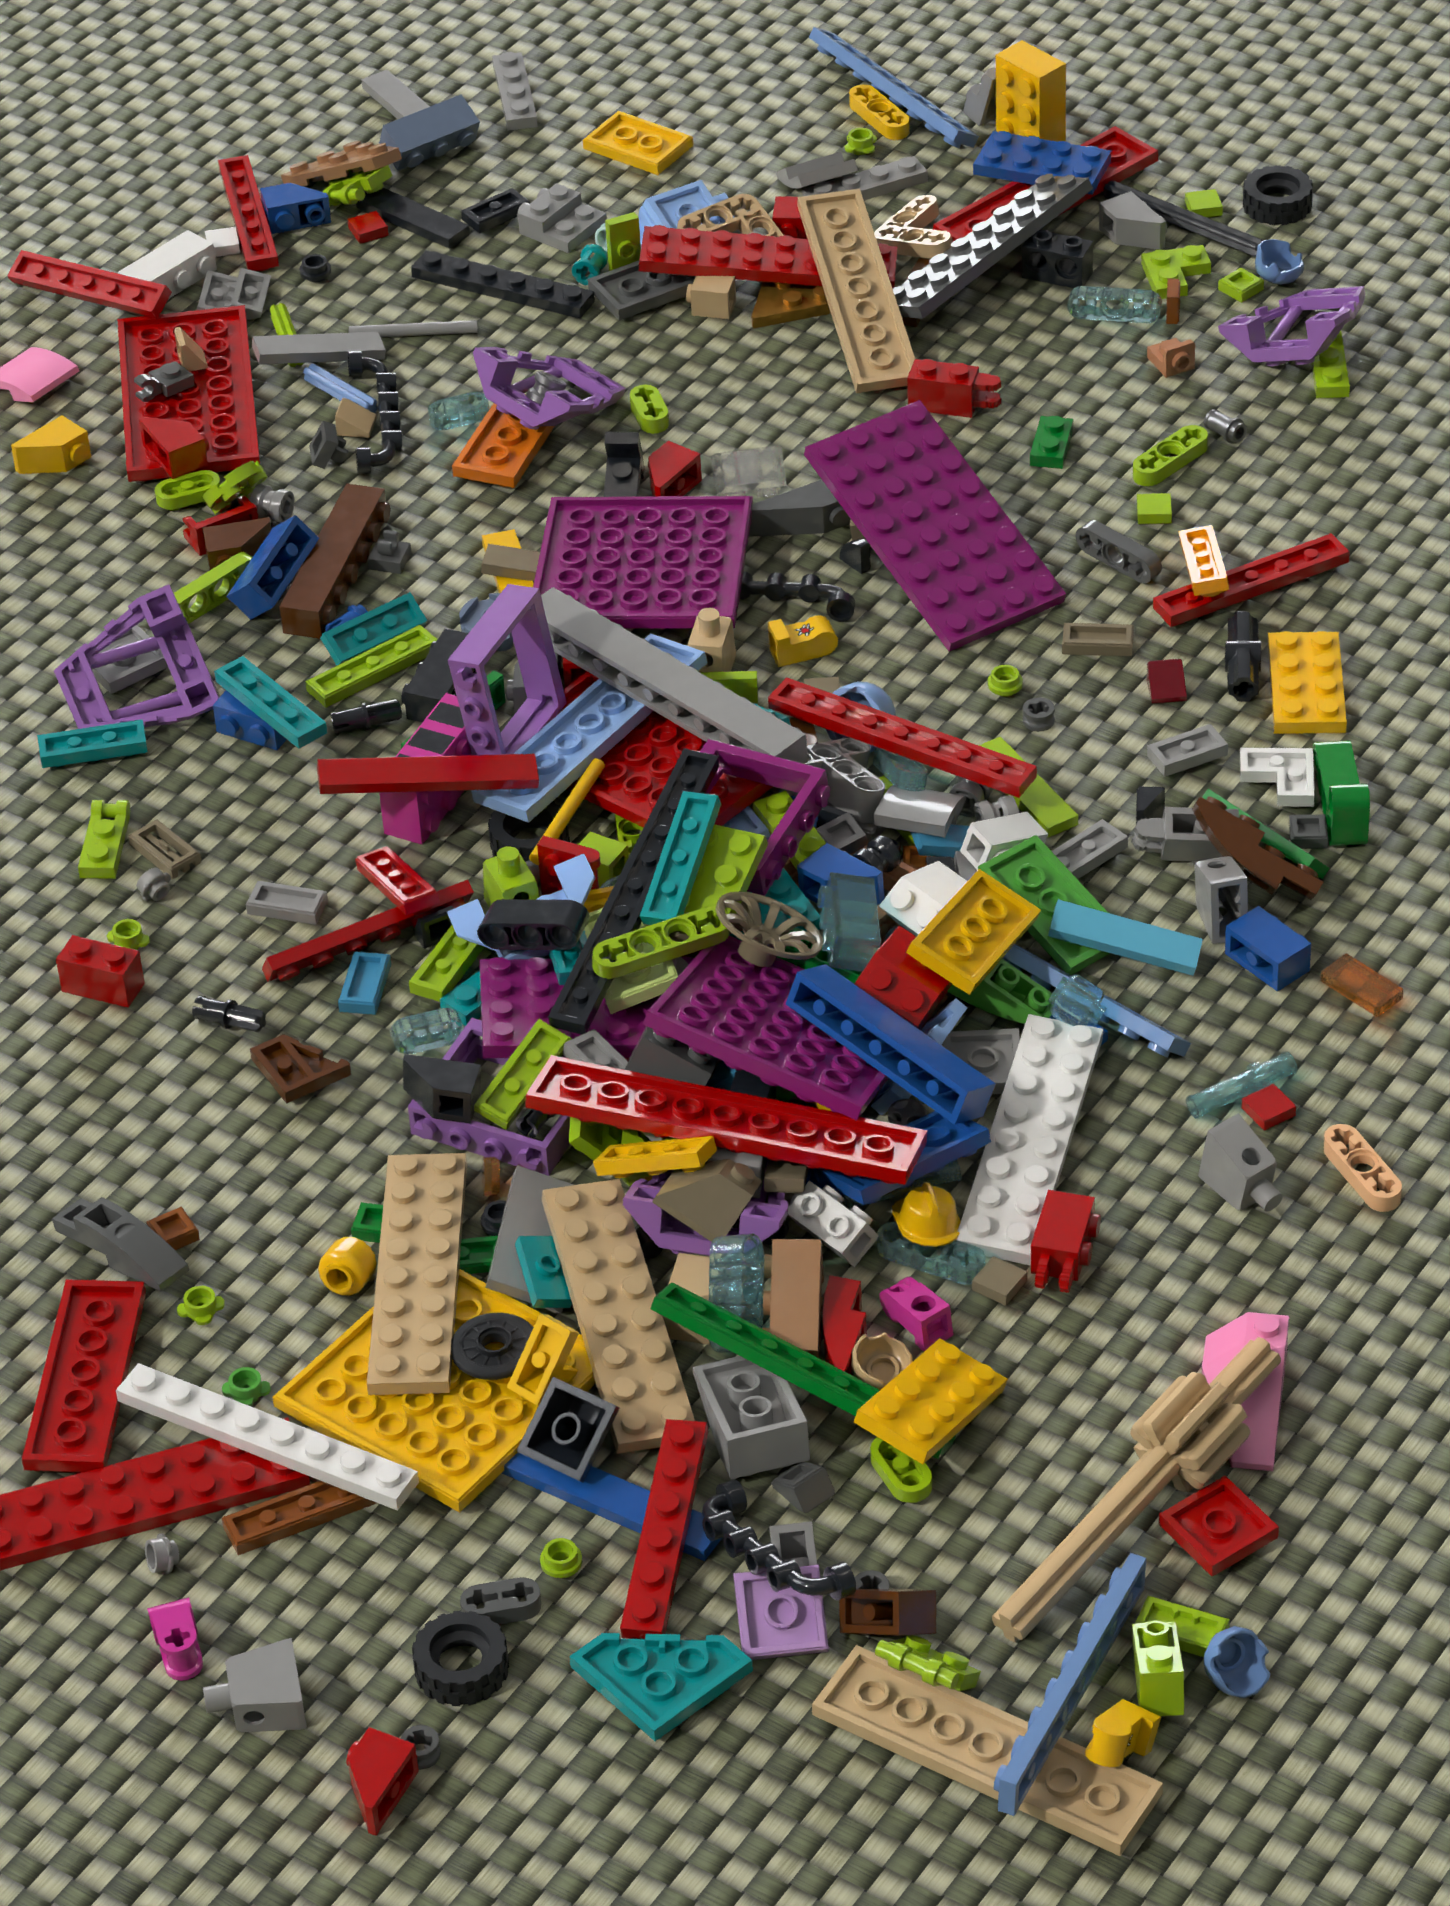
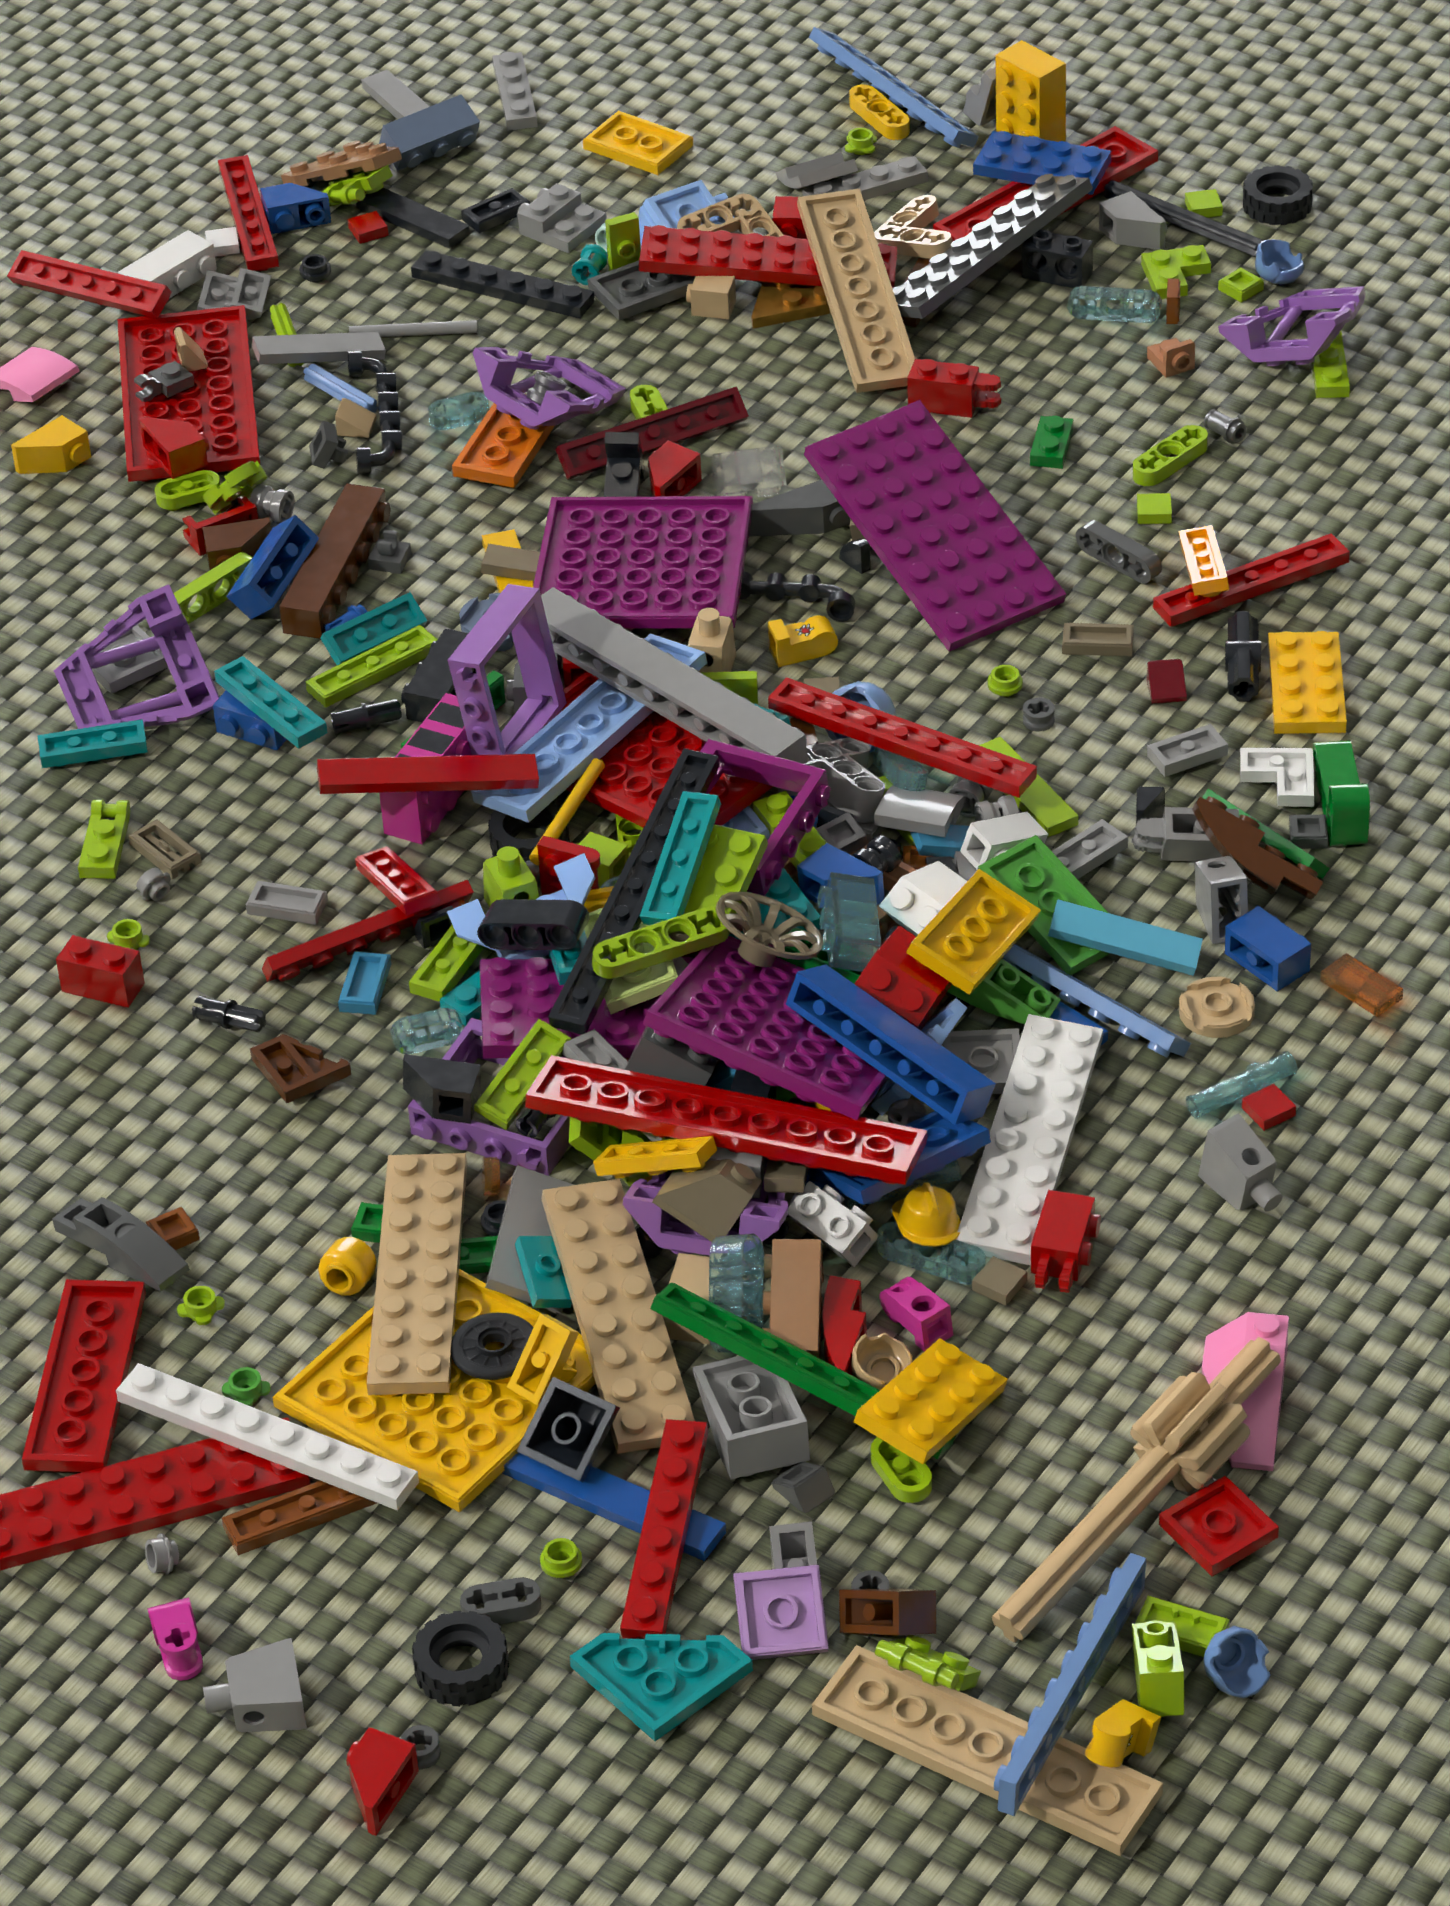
(656, 429): none -> dark red plate
(720, 1523): black bar -> none
(1077, 1002): clear light blue head -> none
(1216, 1007): none -> tan tile
(1364, 1183): light nougat beam -> none

